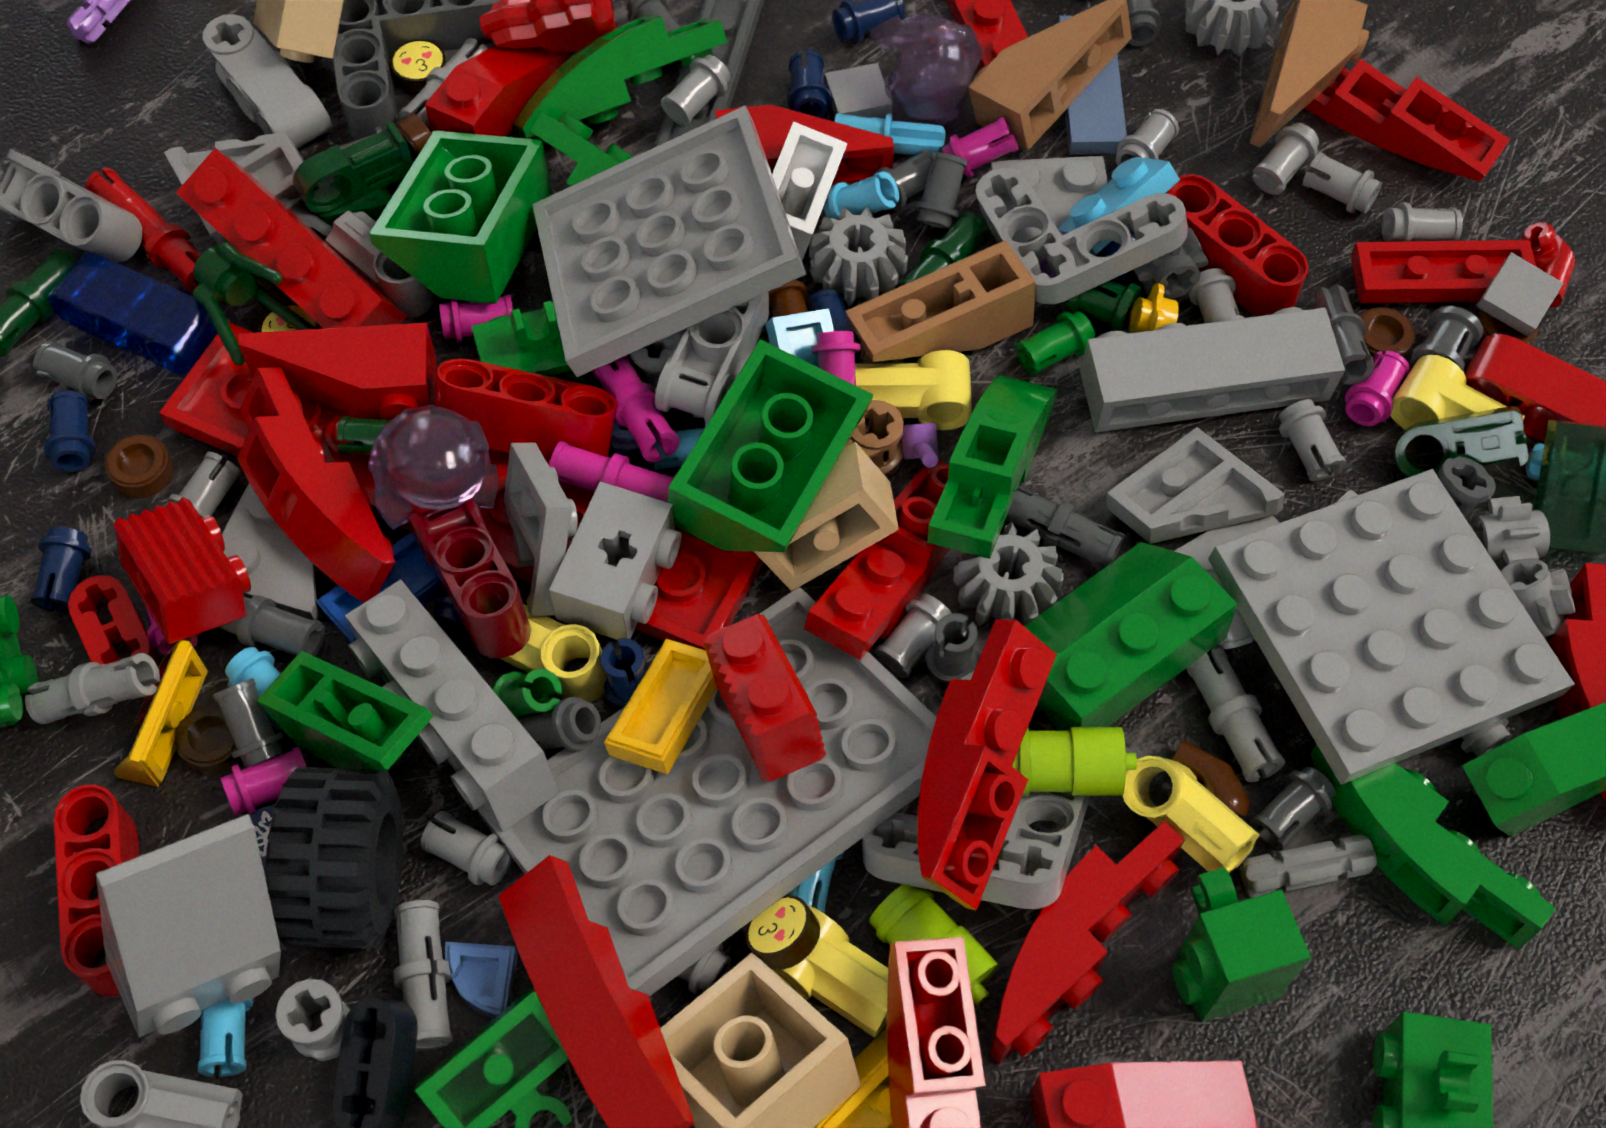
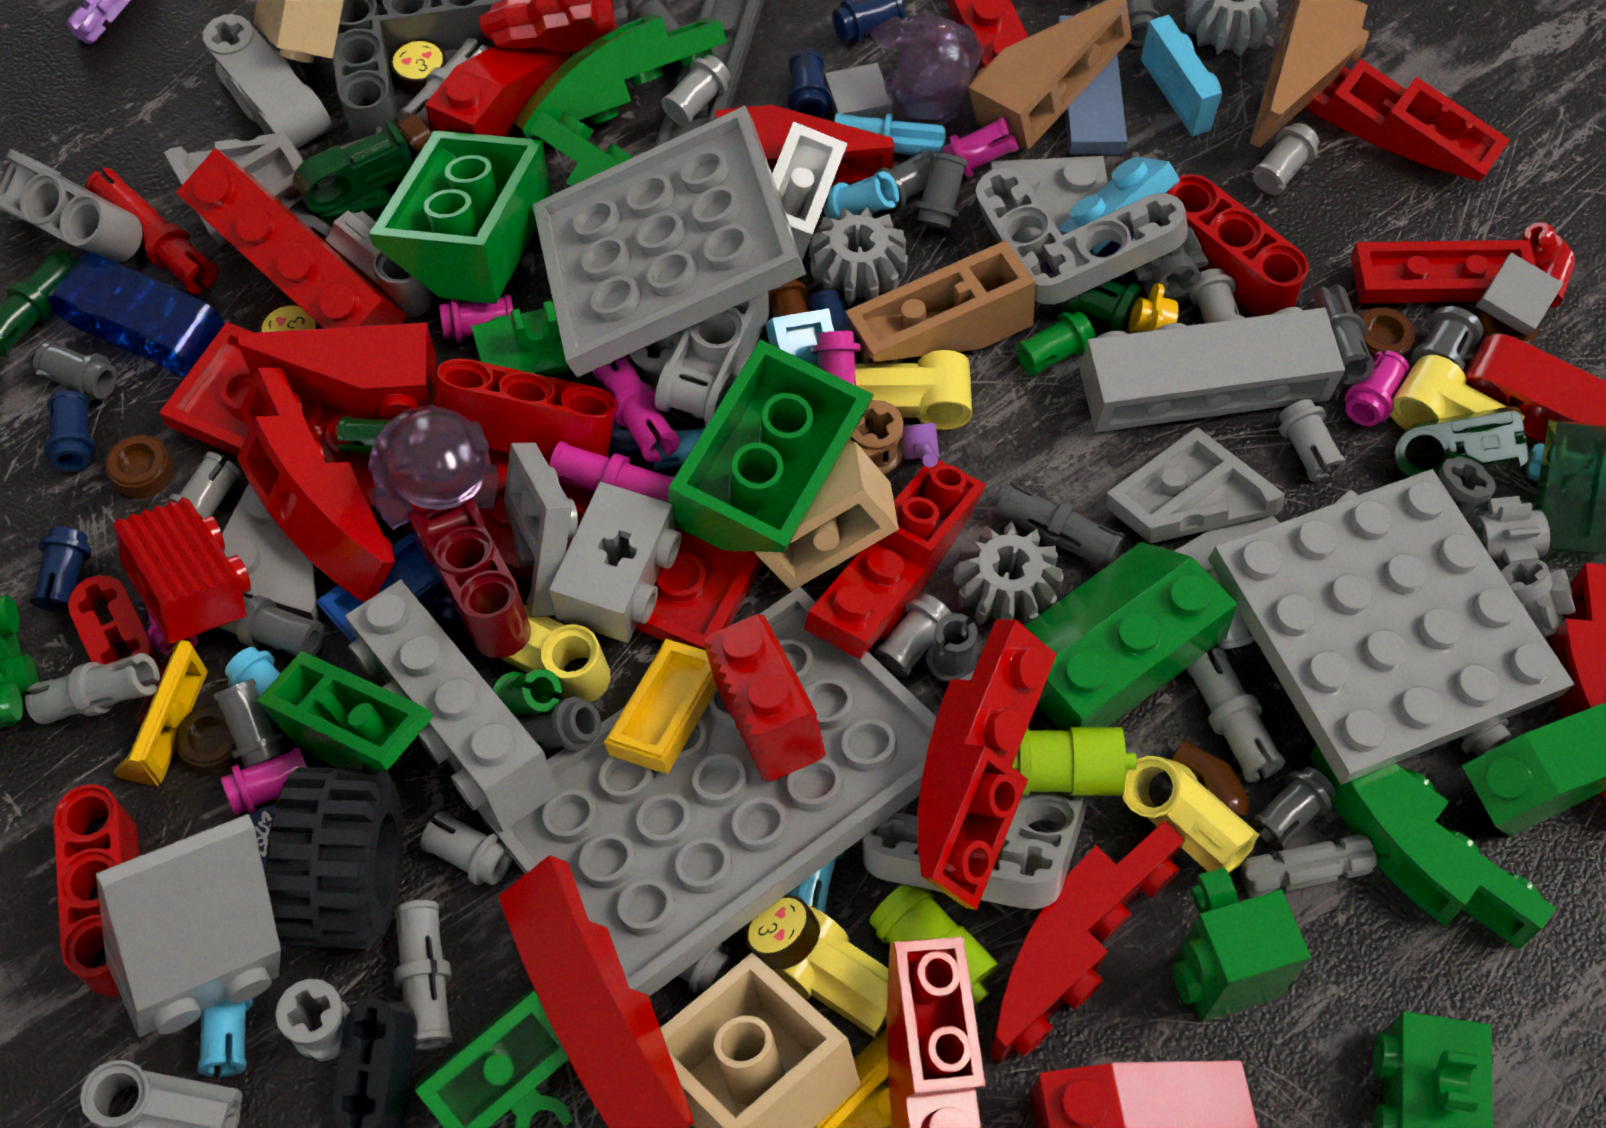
(230, 279): dark green plant -> none
(483, 975): medium blue tile -> none
(622, 671): dark blue pin -> none
(955, 245): dark green pin -> none
(990, 464): green slope -> none
(1149, 138): light grey pin -> none
(1181, 75): none -> medium azure plate
(1345, 183): light grey pin -> none
(1421, 224): light grey pin -> none

